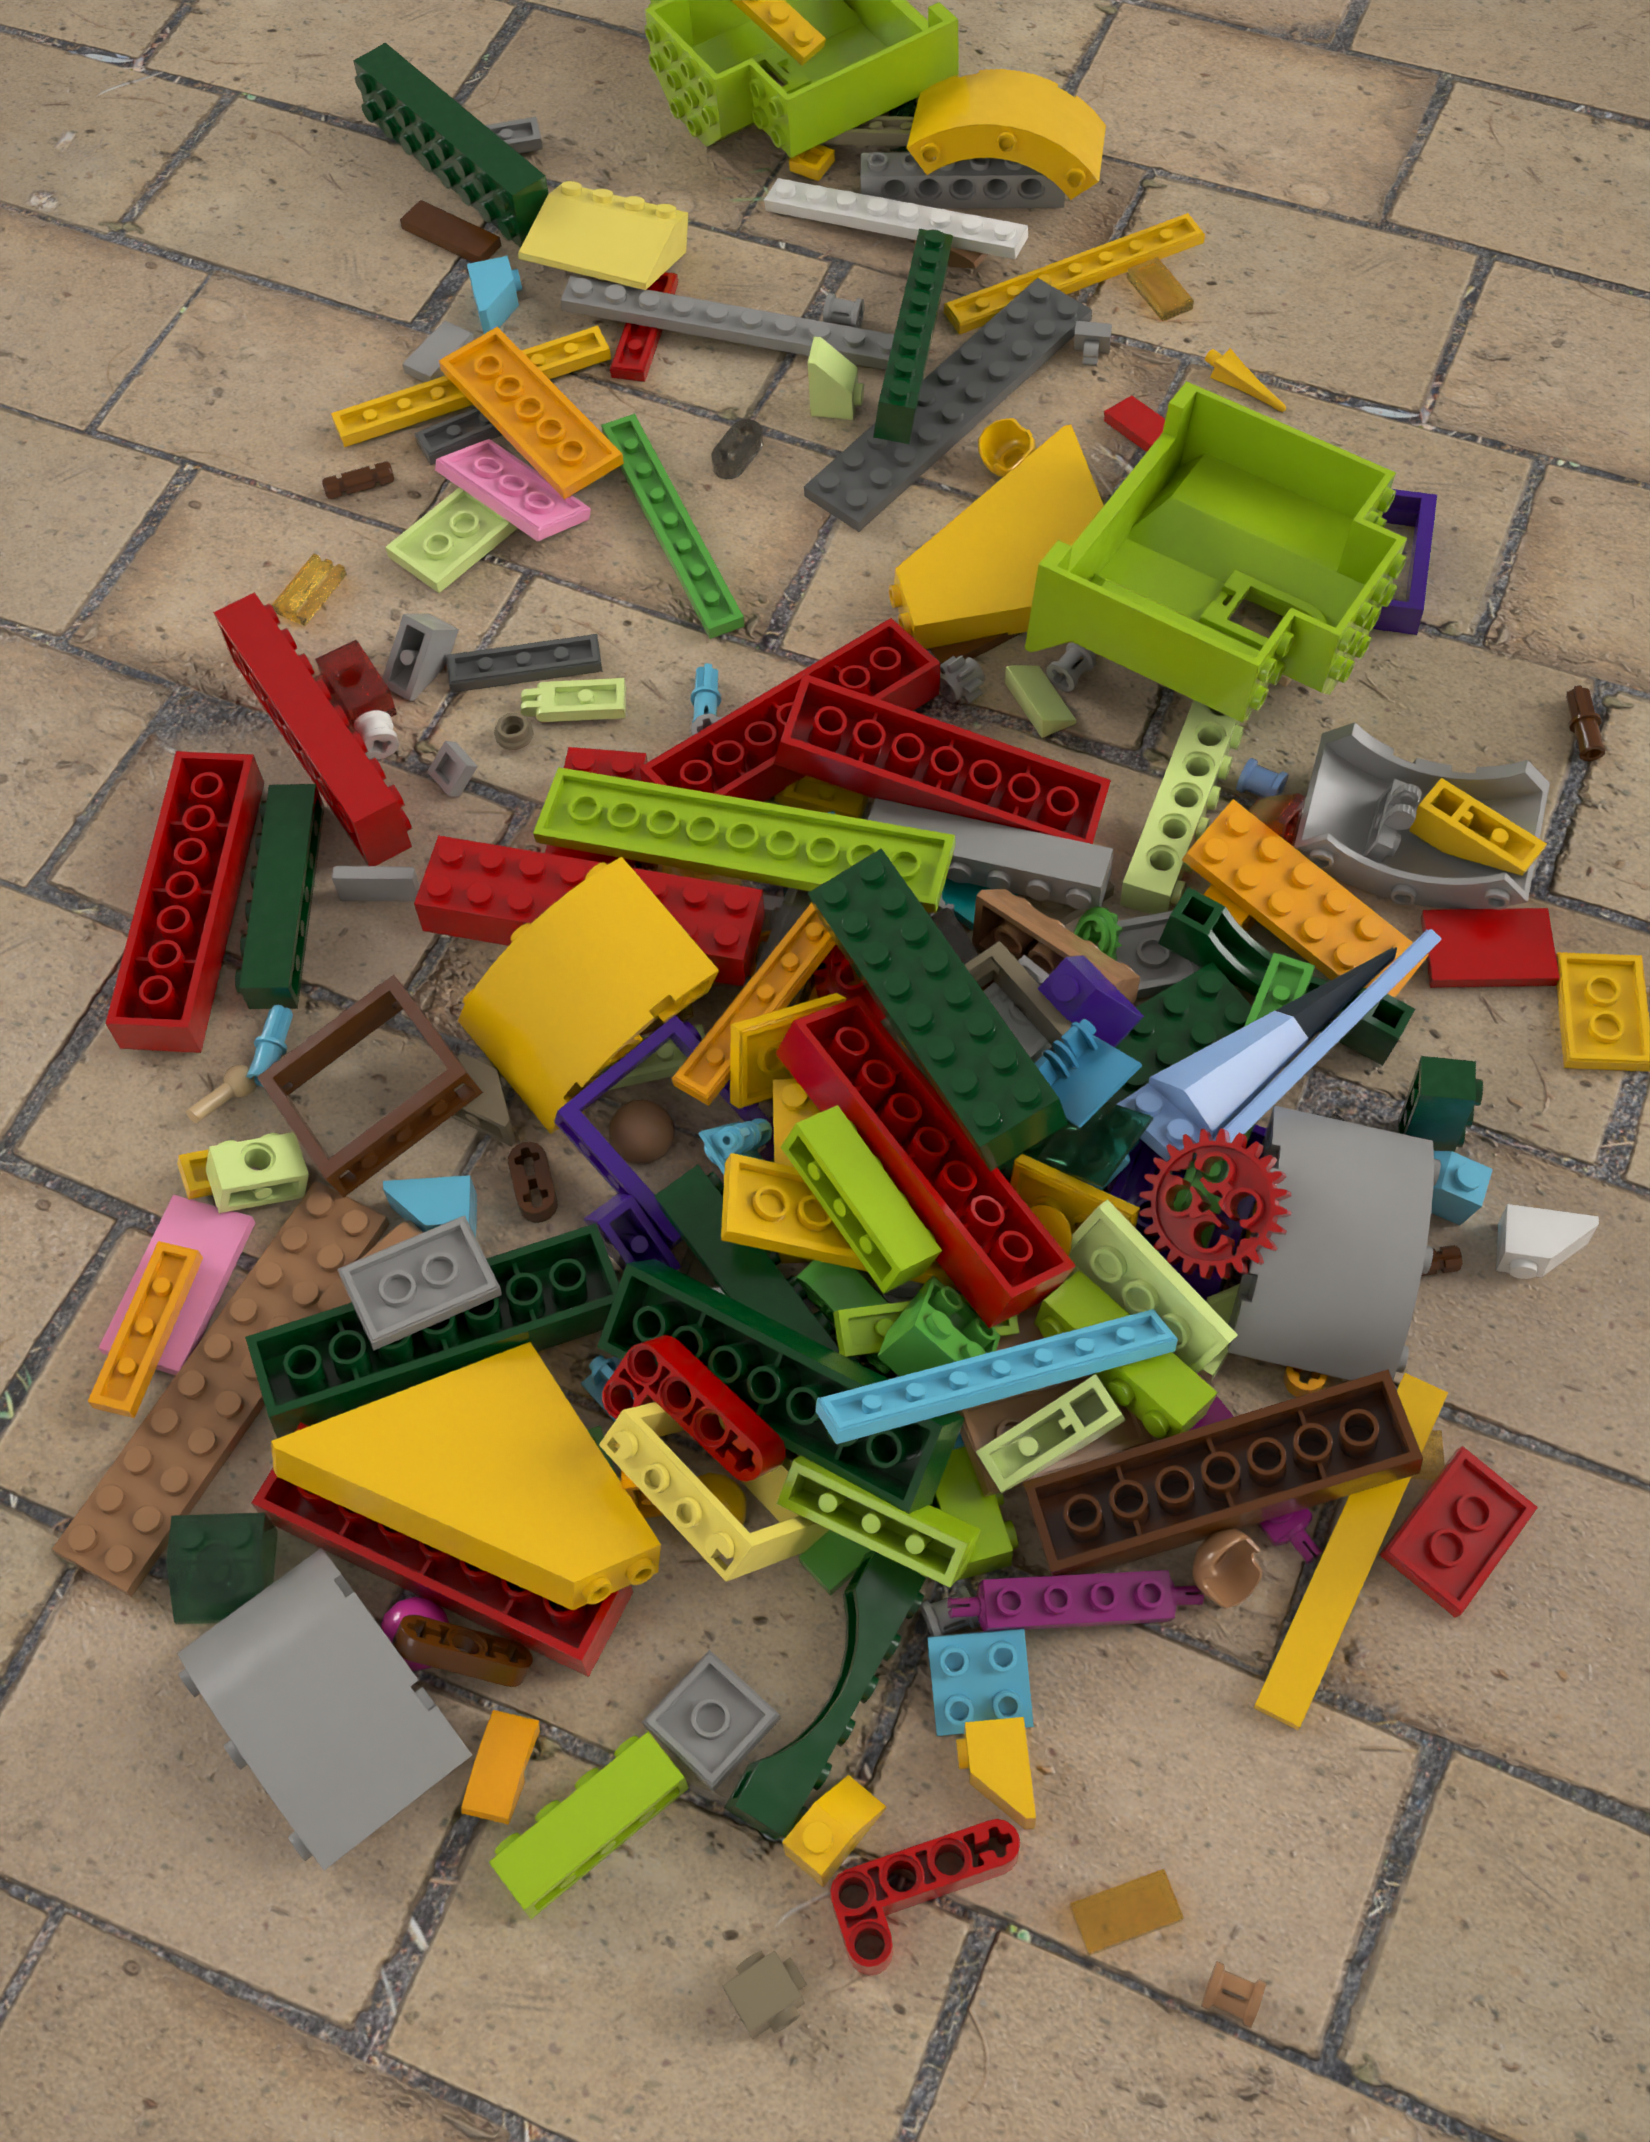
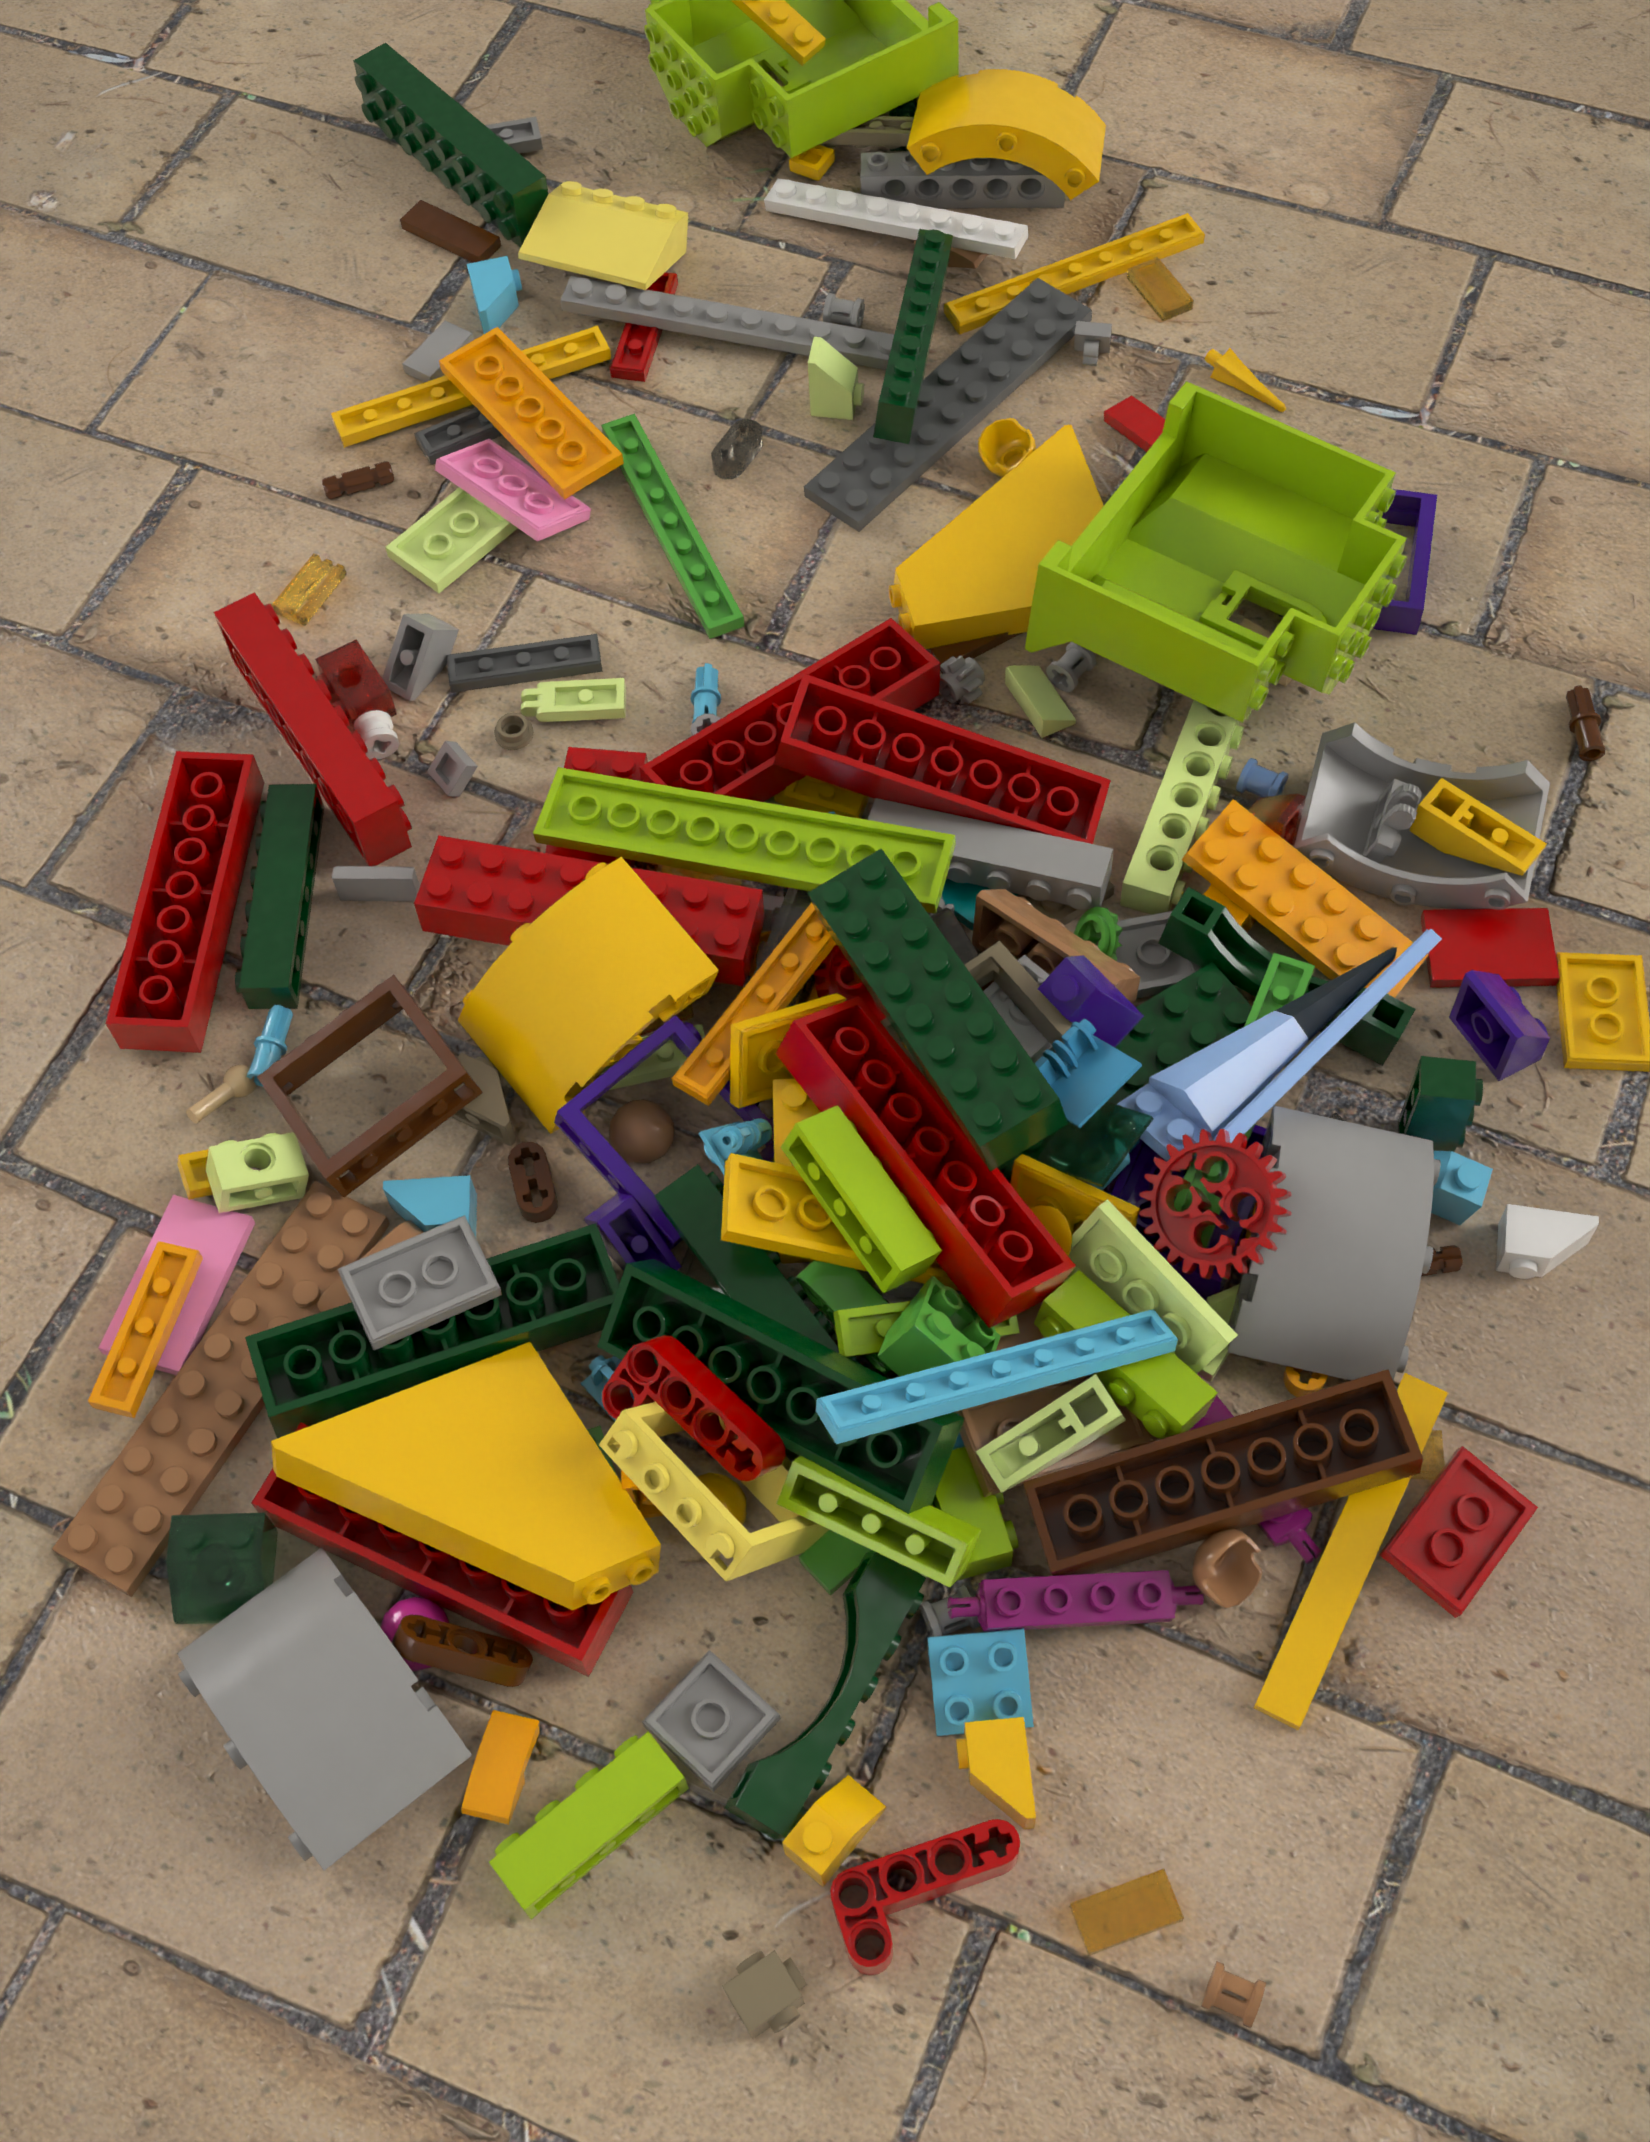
(1498, 1024): none -> dark purple slope

